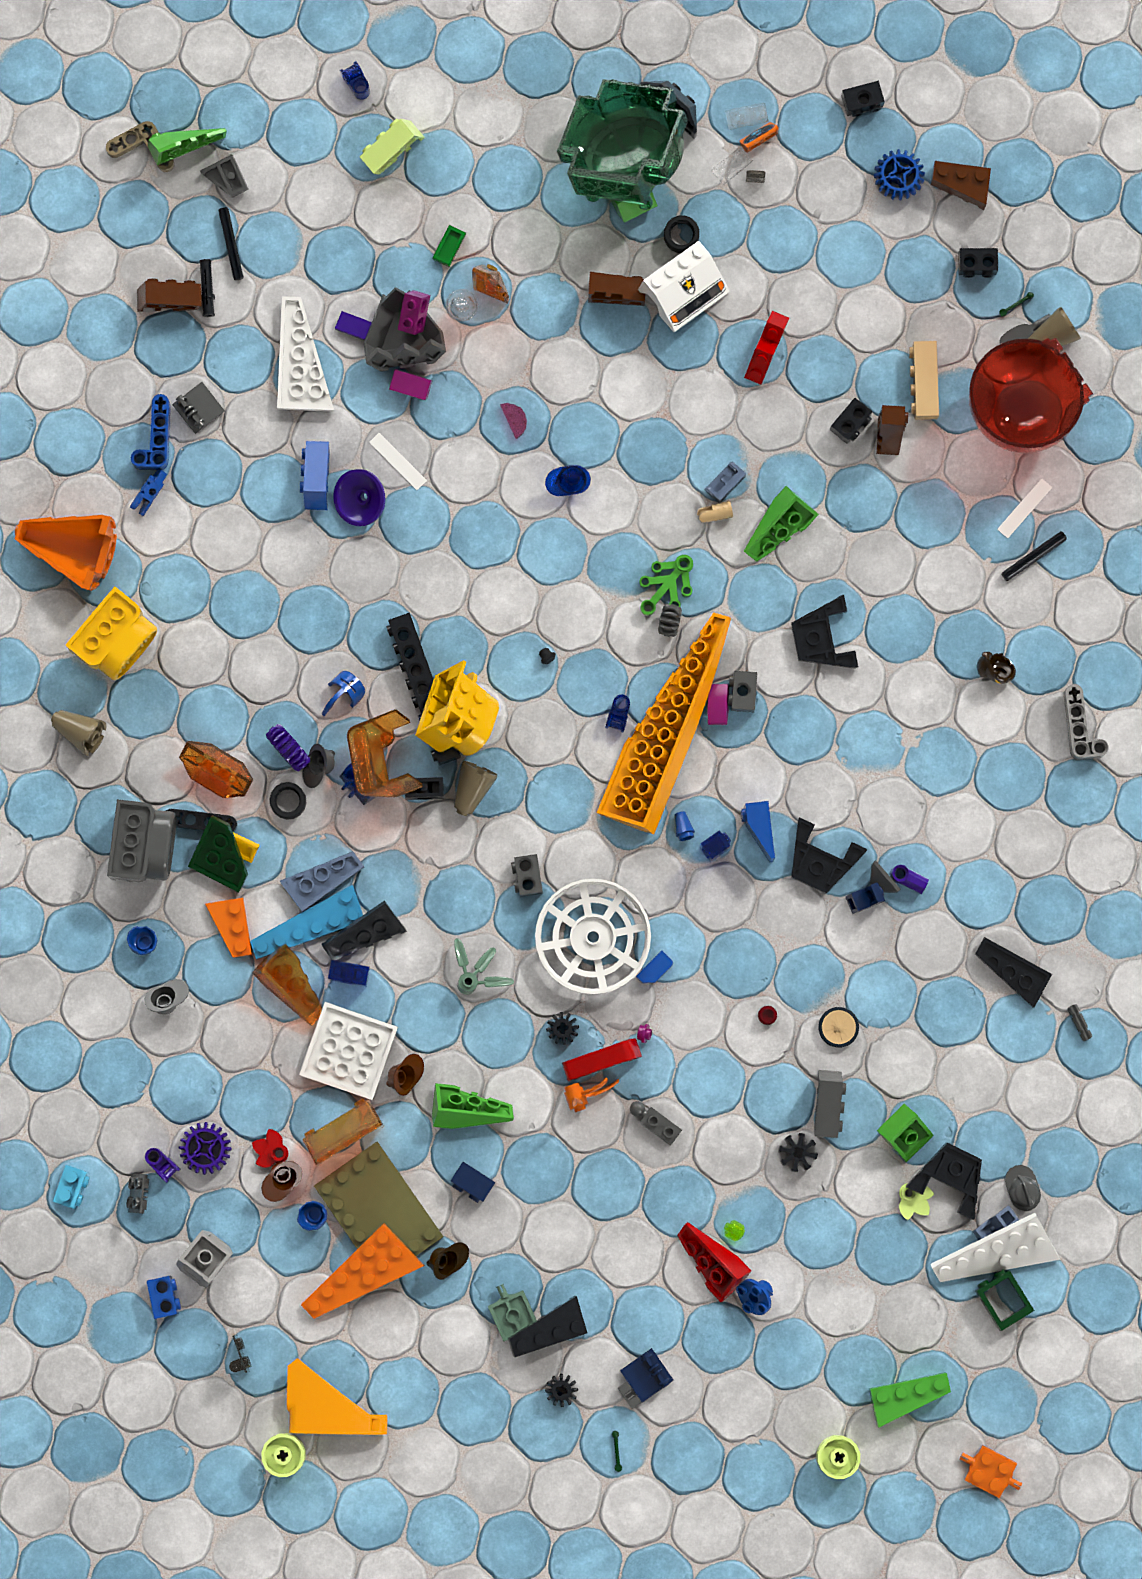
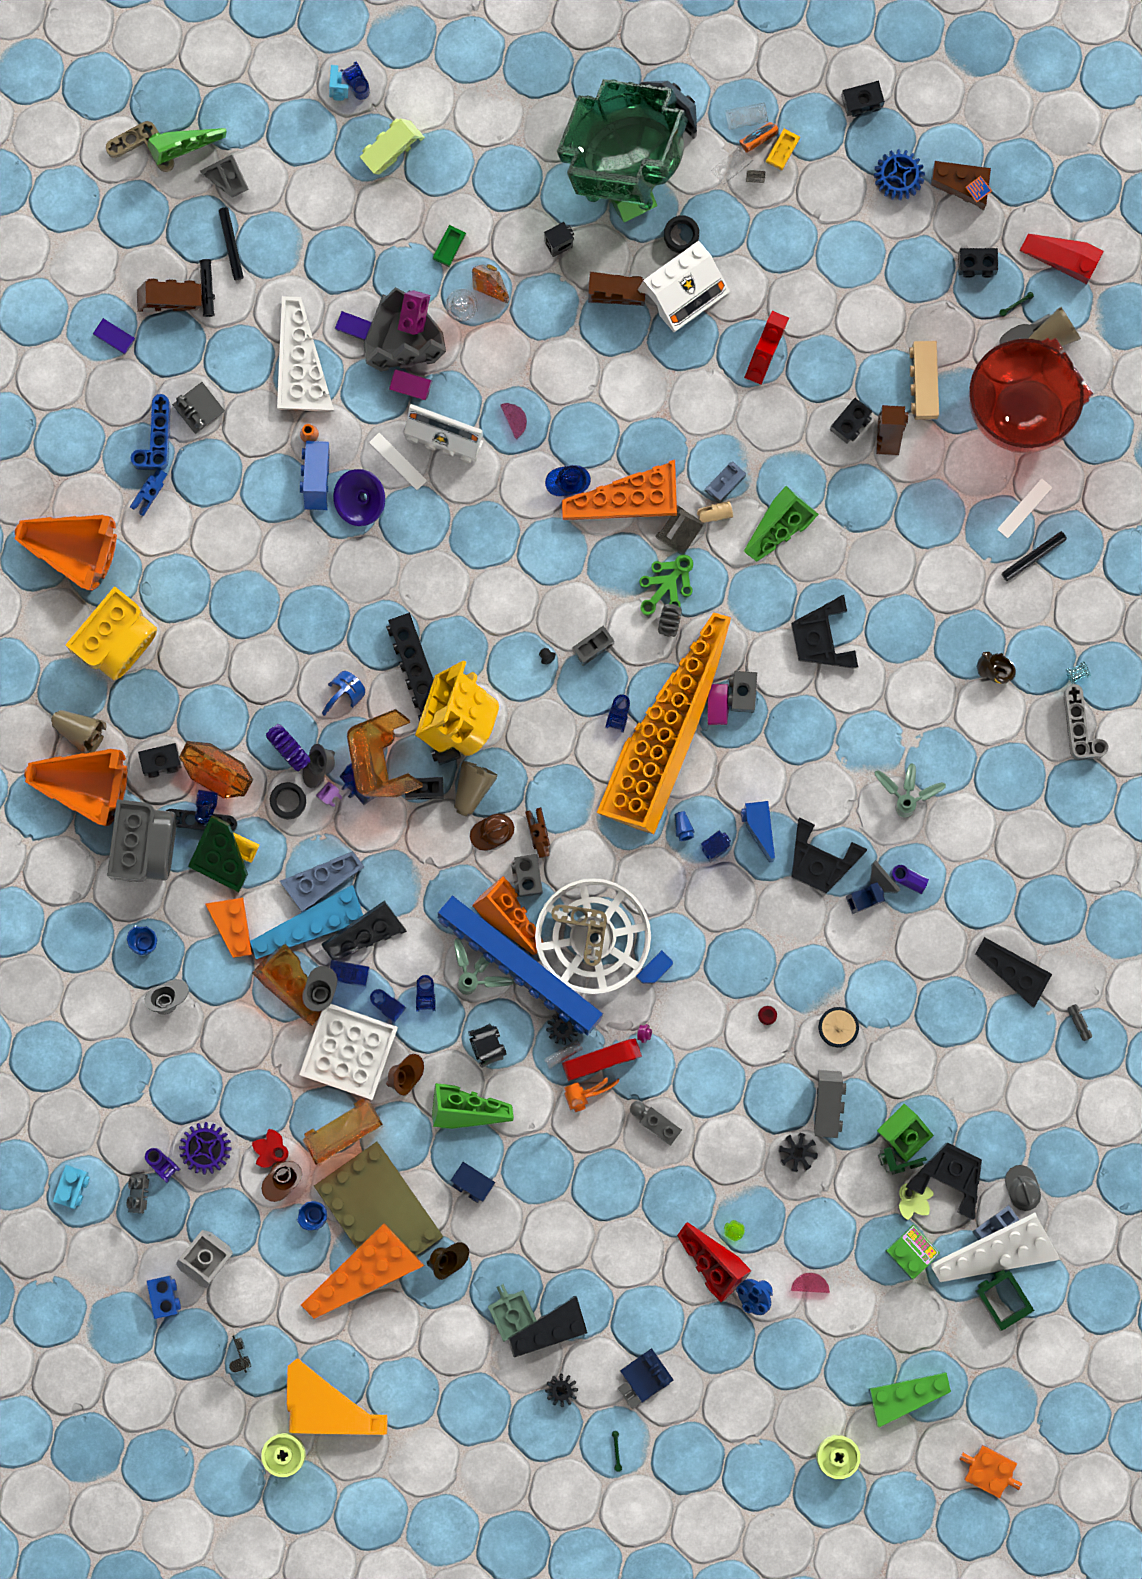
(83, 782): none -> orange cone
(114, 336): none -> dark purple tile
(149, 756): none -> black brick
(206, 804): none -> clear blue piece
(312, 436): none -> orange cone
(320, 988): none -> dark grey piece
(327, 793): none -> medium lavender tile
(336, 89): none -> medium azure bracket
(390, 1006): none -> clear blue piece
(425, 995): none -> clear blue piece
(443, 433): none -> white piece
(486, 1045): none -> black brick
(492, 832): none -> reddish brown piece
(503, 911): none -> orange wedge
(519, 965): none -> blue brick
(540, 841): none -> reddish brown hinge
(559, 239): none -> black brick
(563, 1054): none -> clear pin
(592, 928): none -> dark tan beam
(593, 645): none -> dark grey brick
(636, 495): none -> orange wing
(684, 535): none -> clear smoke plate
(783, 149): none -> yellow plate
(810, 1283): none -> clear pink tile
(887, 1159): none -> dark green bracket
(909, 784): none -> sand green plant
(912, 1252): none -> bright green slope
(978, 189): none -> tile
(1068, 256): none -> red wedge
(1078, 672): none -> clear light blue bush

